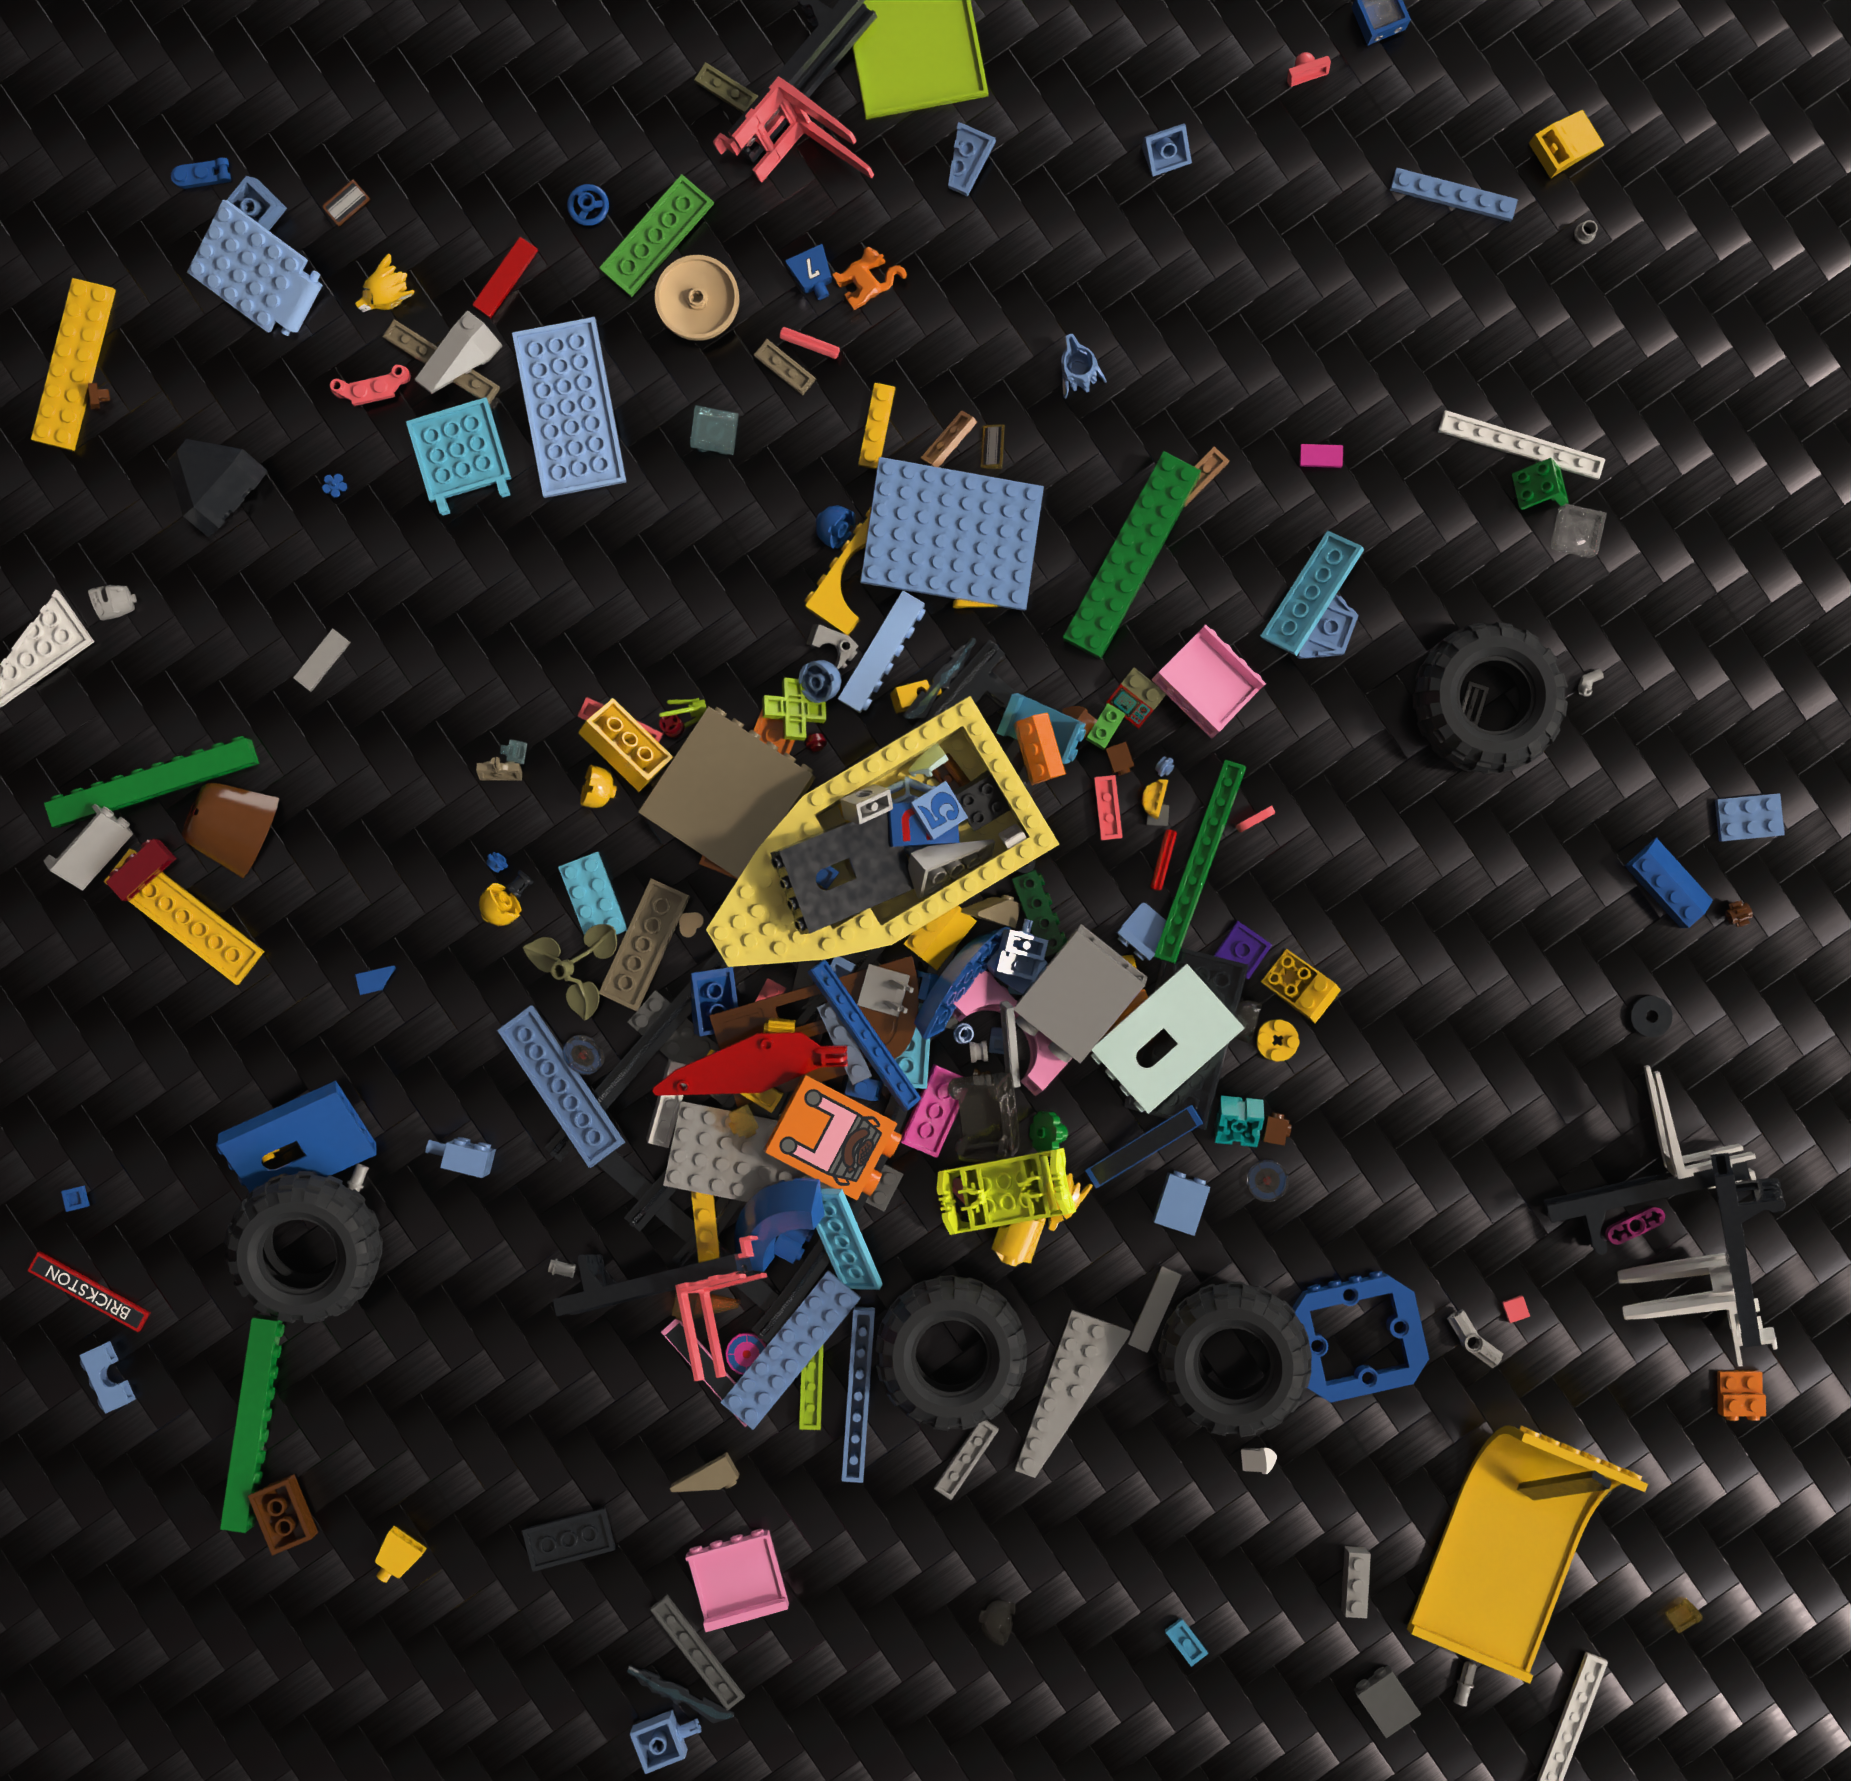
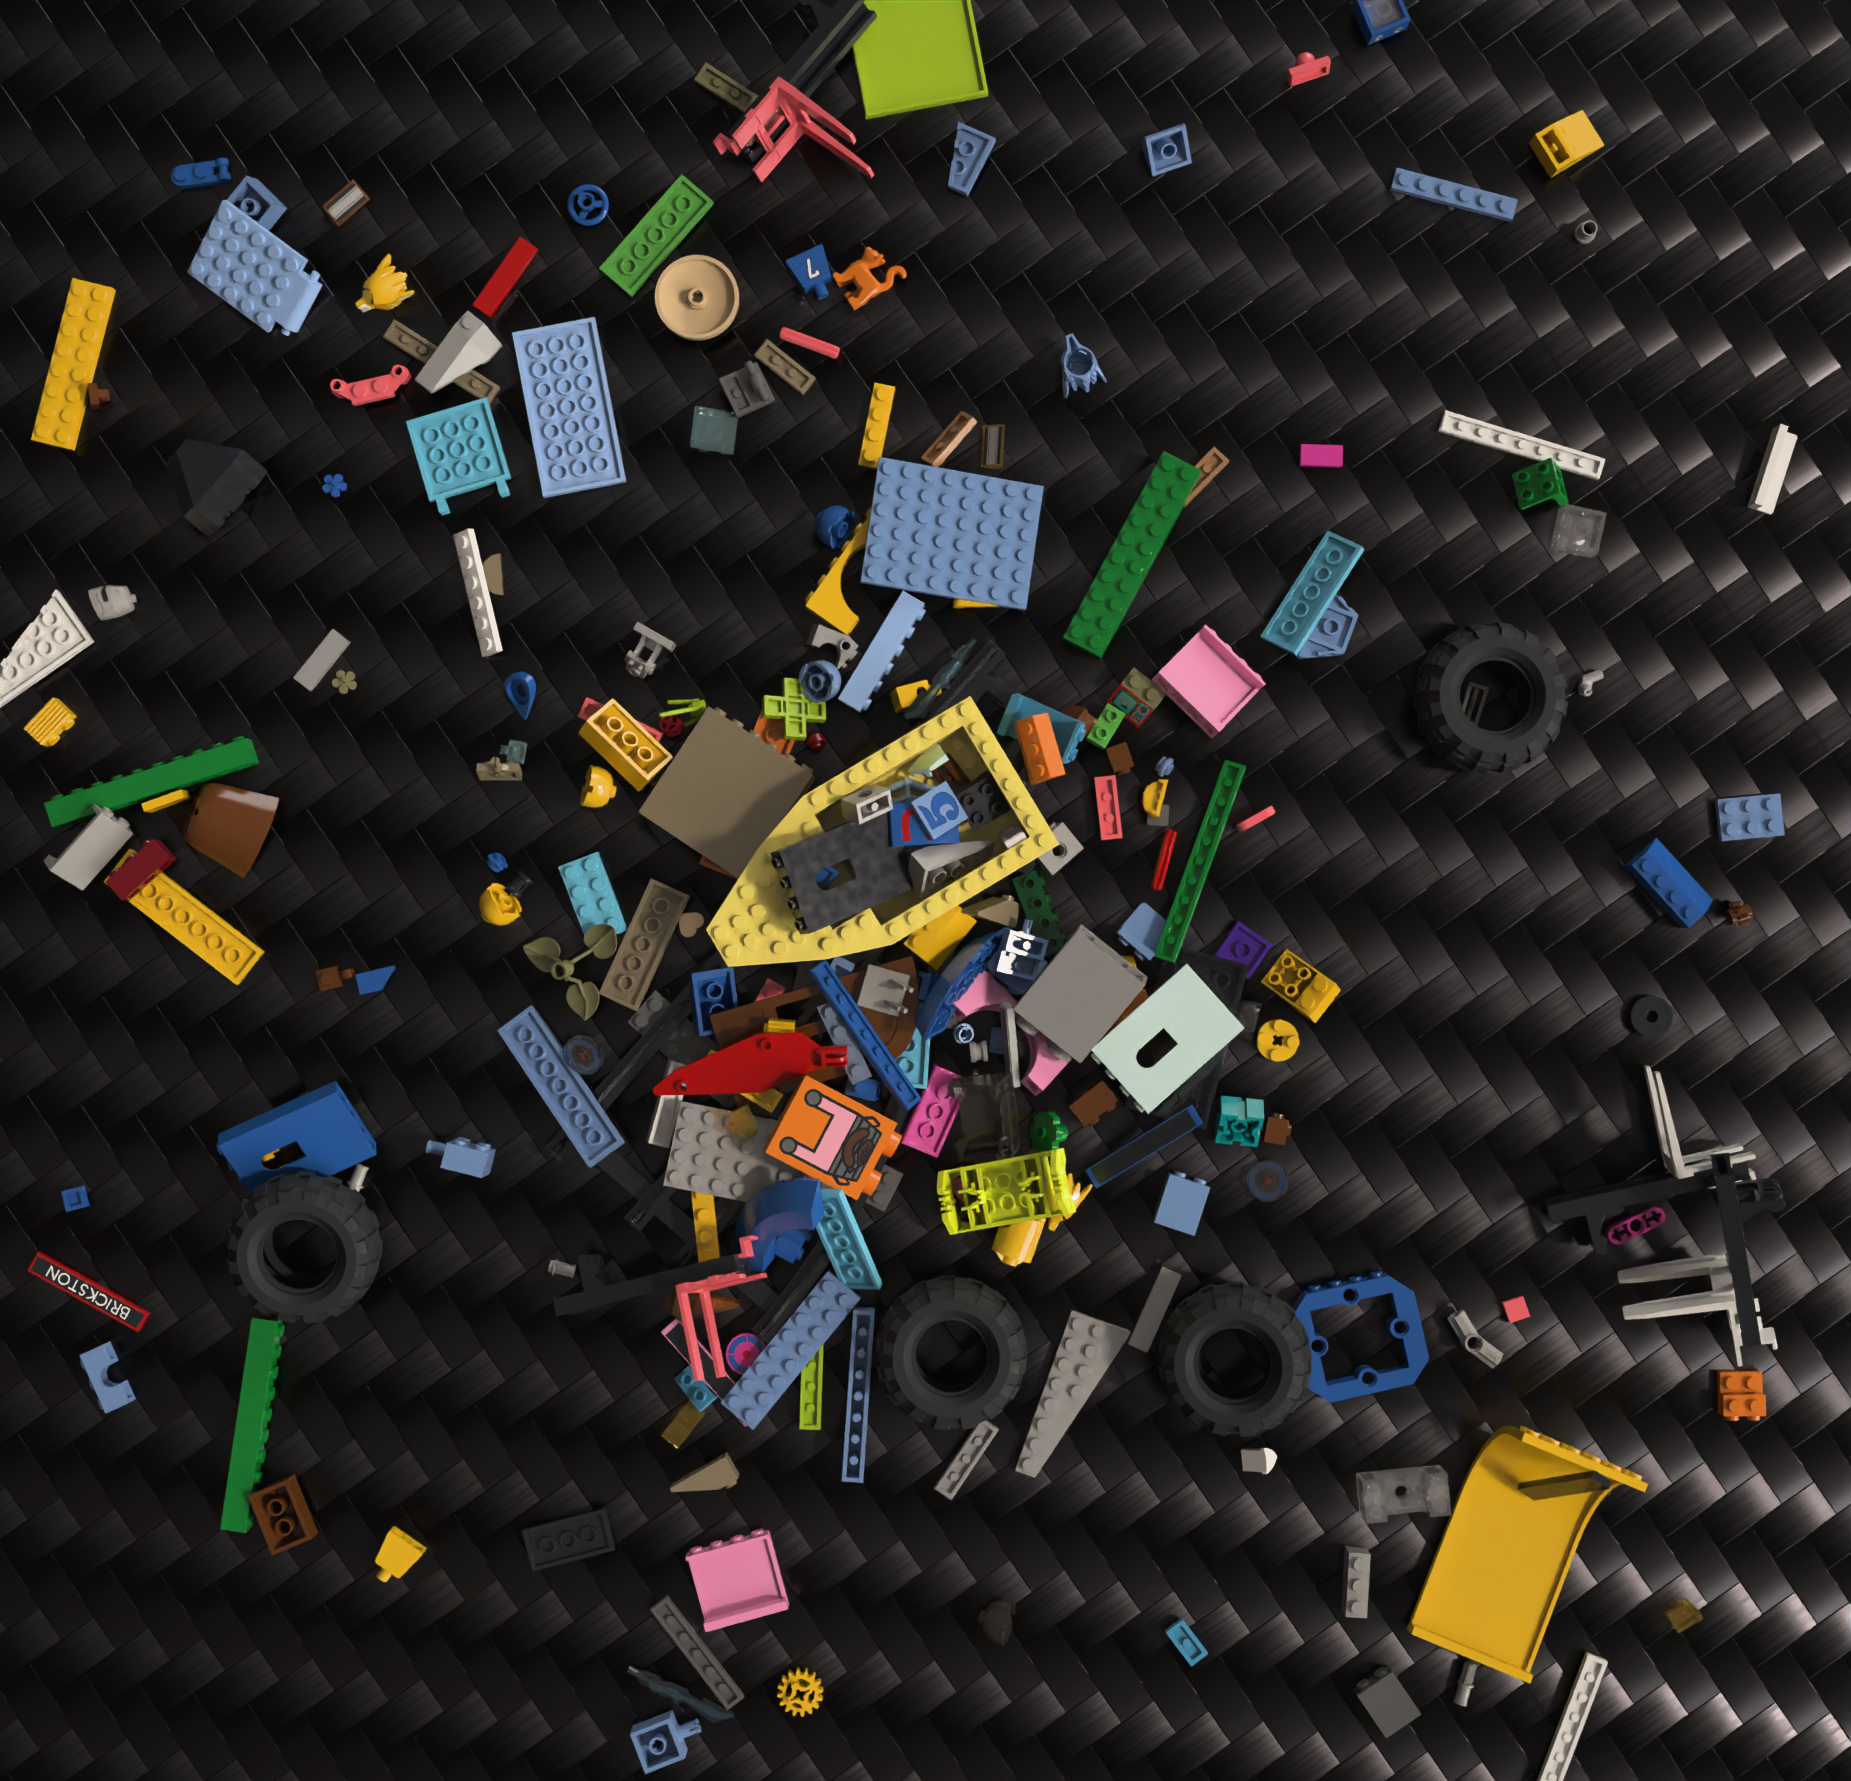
(50, 722): none -> yellow brick
(165, 801): none -> yellow tile
(332, 977): none -> reddish brown plate
(344, 682): none -> olive plant
(477, 592): none -> white plate
(493, 574): none -> dark tan tile
(521, 691): none -> blue piece
(654, 642): none -> light grey tile
(683, 1424): none -> clear yellow slope
(697, 1391): none -> dark azure plate
(746, 389): none -> dark grey plate
(806, 1686): none -> yellow gear
(1068, 847): none -> light grey brick
(1092, 1103): none -> reddish brown piece
(1425, 1491): none -> clear plate
(1772, 470): none -> white panel

